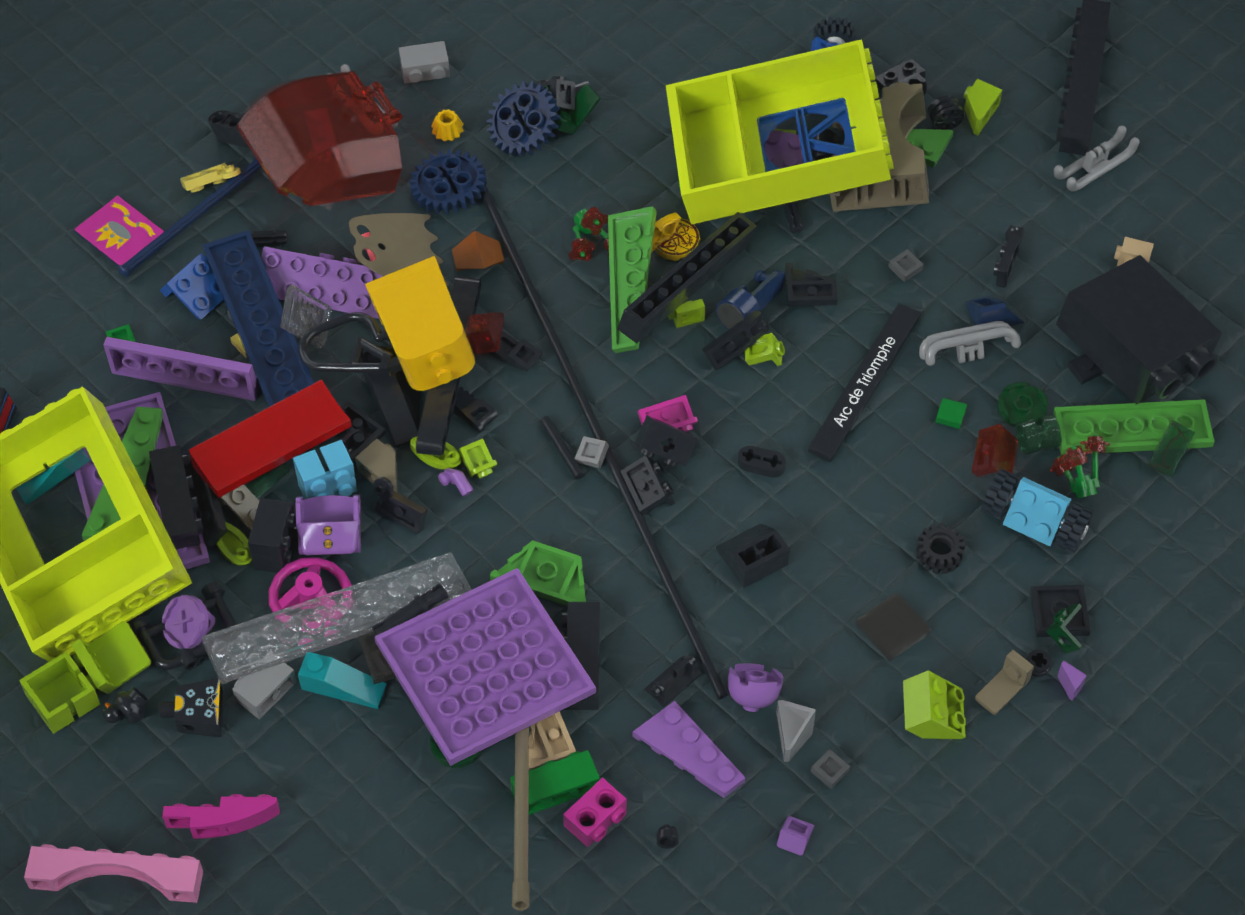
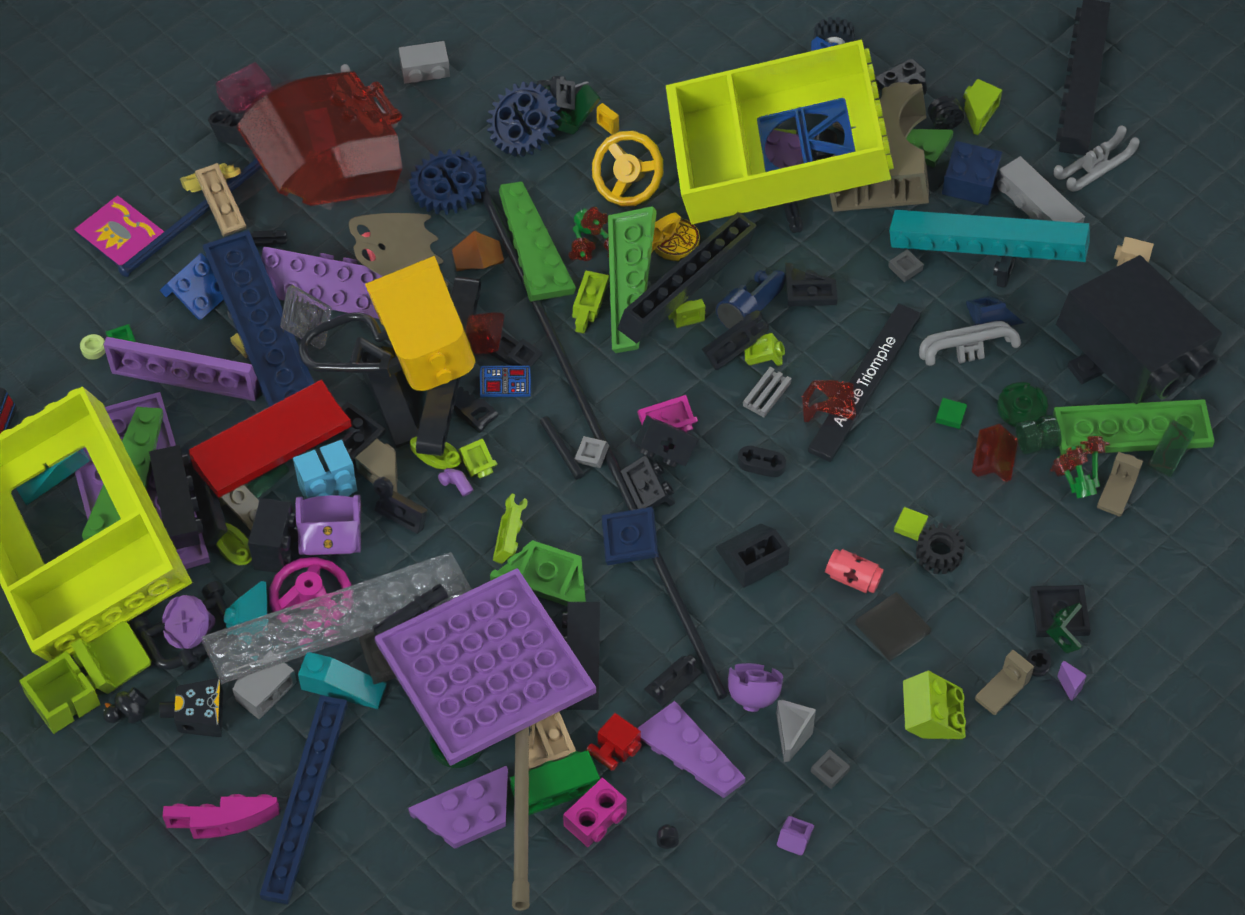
(56, 868): bright pink arch -> none
(92, 346): none -> yellowish green tile
(220, 199): none -> tan tile
(242, 87): none -> clear pink brick
(248, 606): none -> teal slope
(303, 800): none -> dark blue plate
(447, 125): yellow piece -> none
(467, 810): none -> medium lavender wing
(505, 381): none -> slope
(508, 530): none -> lime plate
(540, 261): none -> bright green wing
(589, 299): none -> lime hinge
(607, 119): none -> yellow tile
(618, 739): none -> red brick
(627, 168): none -> yellow piece
(629, 536): none -> dark blue tile
(776, 377): none -> light grey tile
(839, 401): none -> clear red piece
(841, 569): none -> coral piece
(910, 523): none -> lime tile
(971, 173): none -> dark blue brick
(990, 235): none -> teal brick
(1035, 194): none -> light grey brick
(1037, 511): plate -> none
(1120, 484): none -> dark tan bracket

